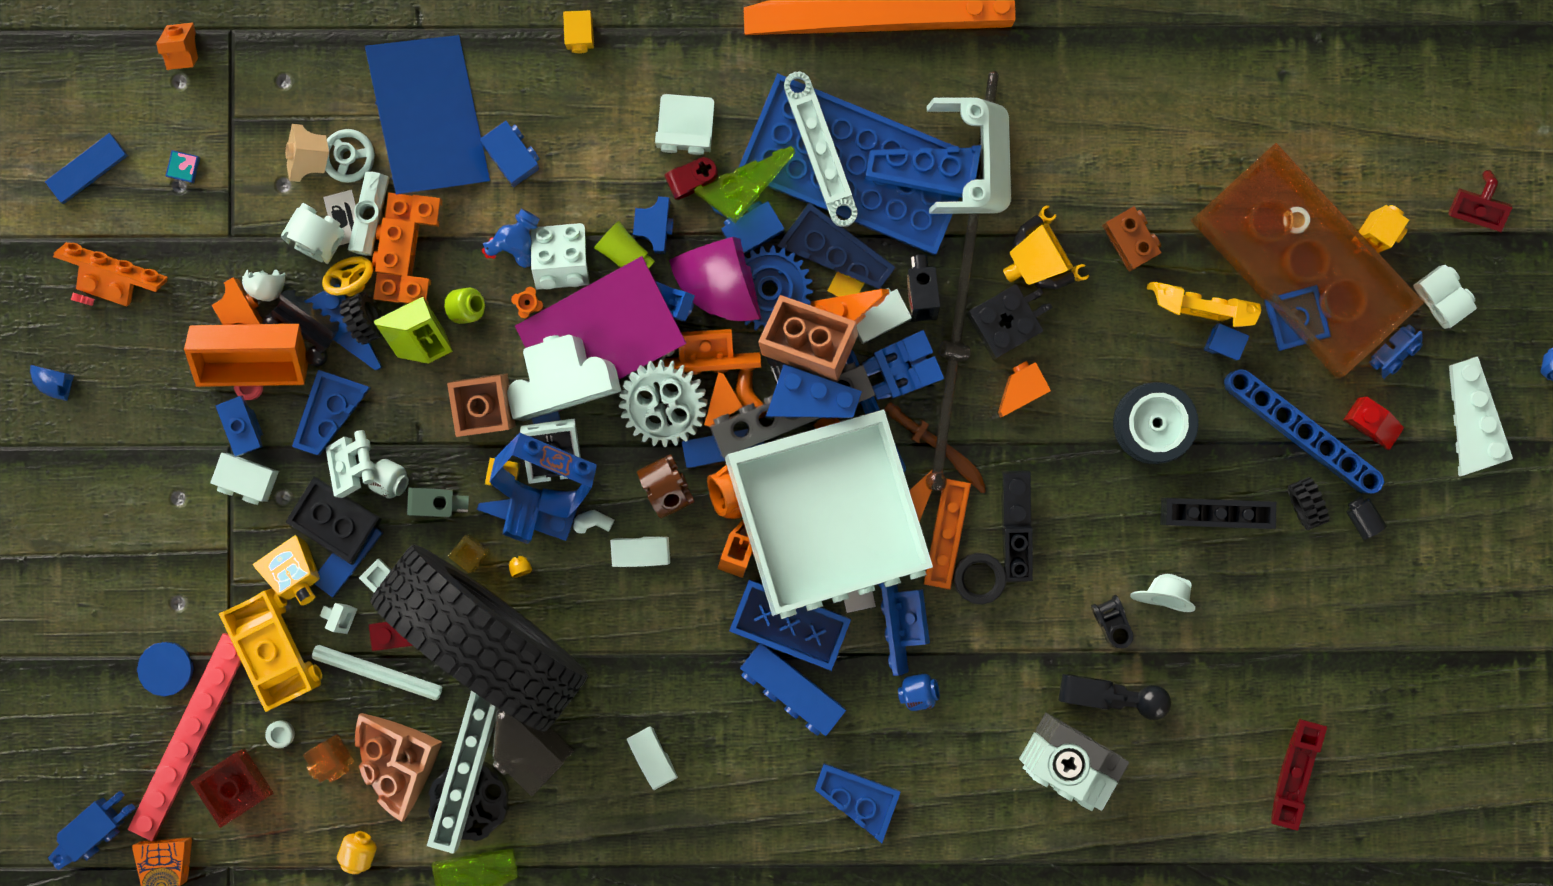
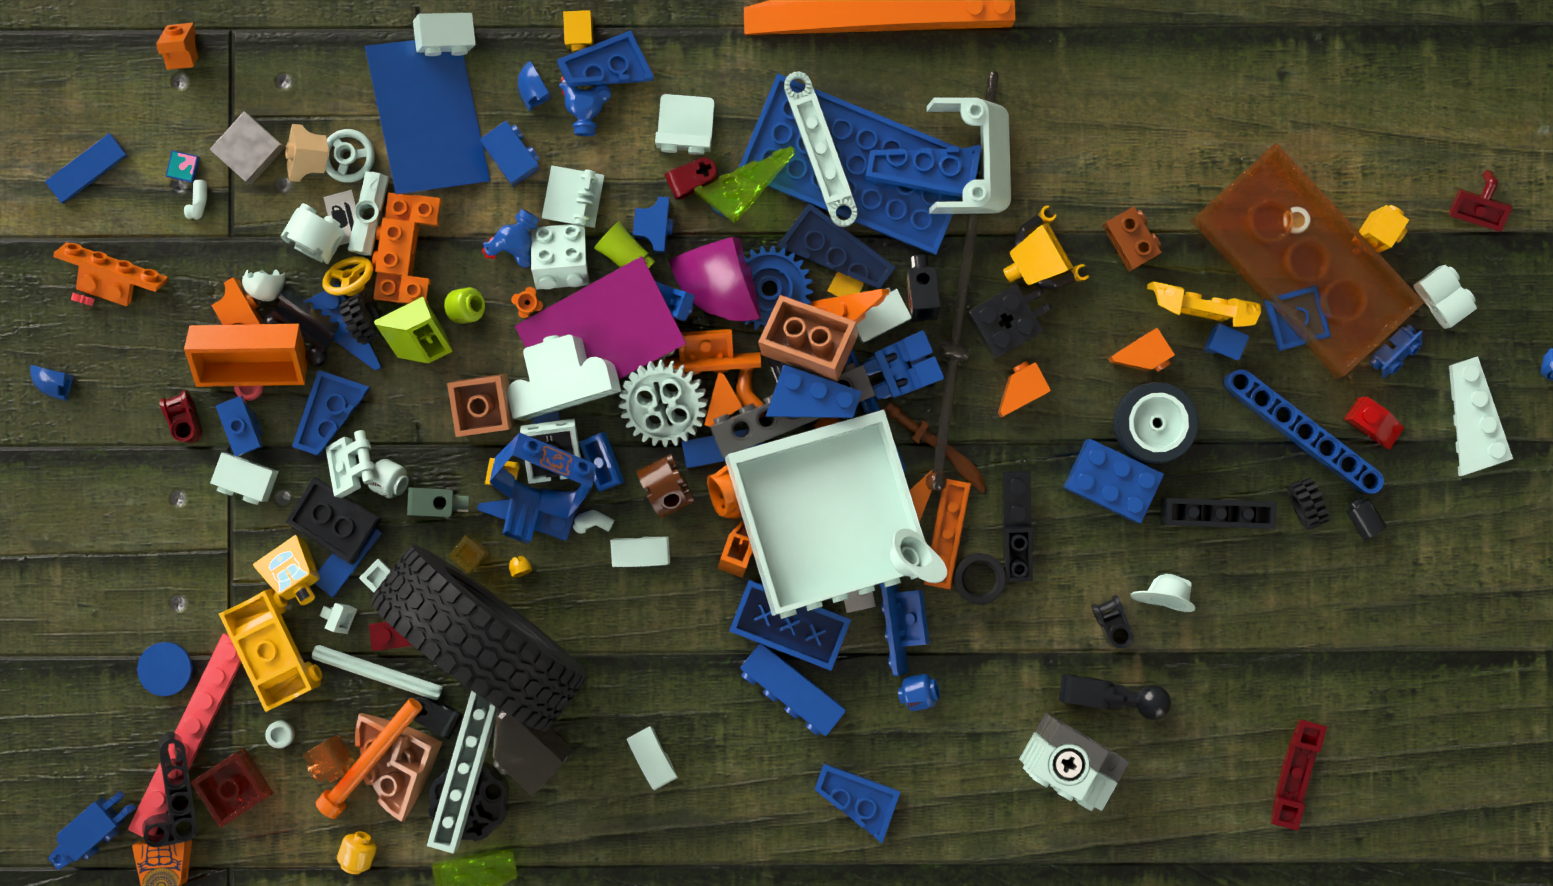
(173, 787): none -> black beam
(178, 413): none -> dark red piece
(199, 200): none -> light aqua arm
(247, 148): none -> flat silver piece
(333, 802): none -> orange piece
(439, 718): none -> black piece
(444, 33): none -> light aqua brick
(531, 87): none -> blue brick
(573, 196): none -> light aqua hinge
(585, 106): none -> blue animal
(599, 451): none -> blue brick
(606, 63): none -> blue wing
(754, 227): blue brick -> none
(915, 558): none -> light aqua piece
(1113, 481): none -> blue brick
(1145, 353): none -> orange slope

